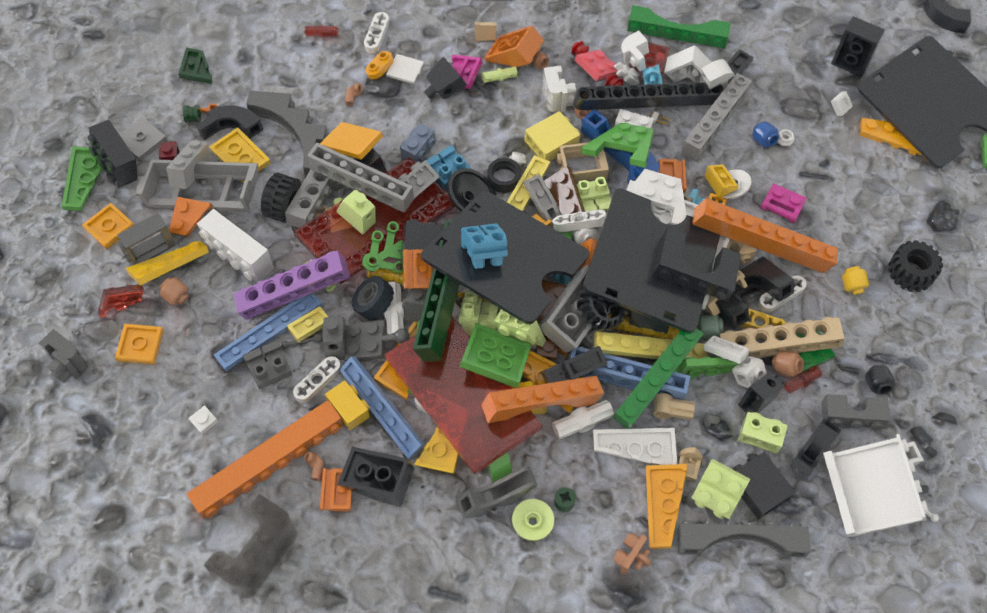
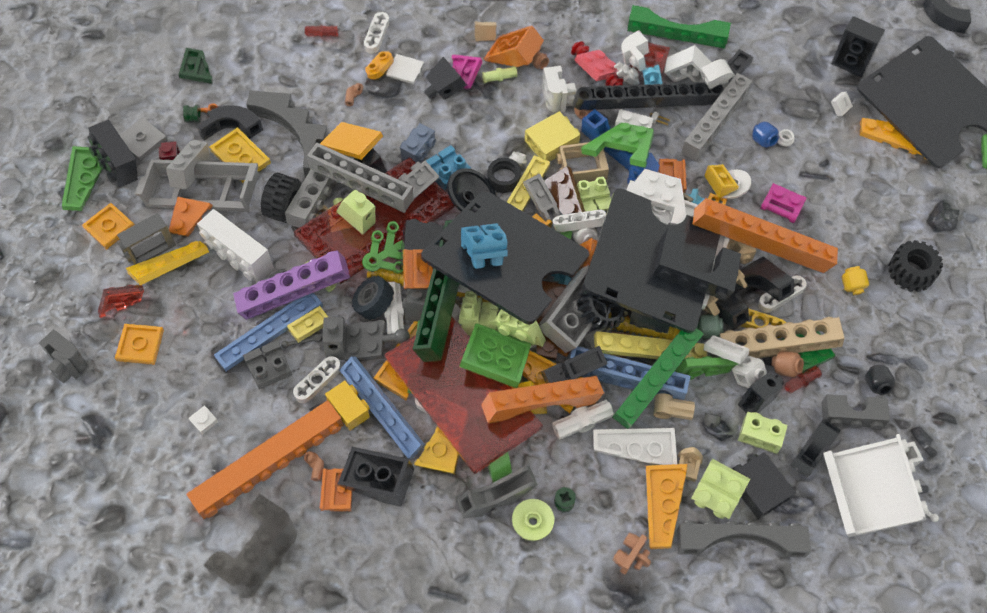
(174, 291): nougat head -> none

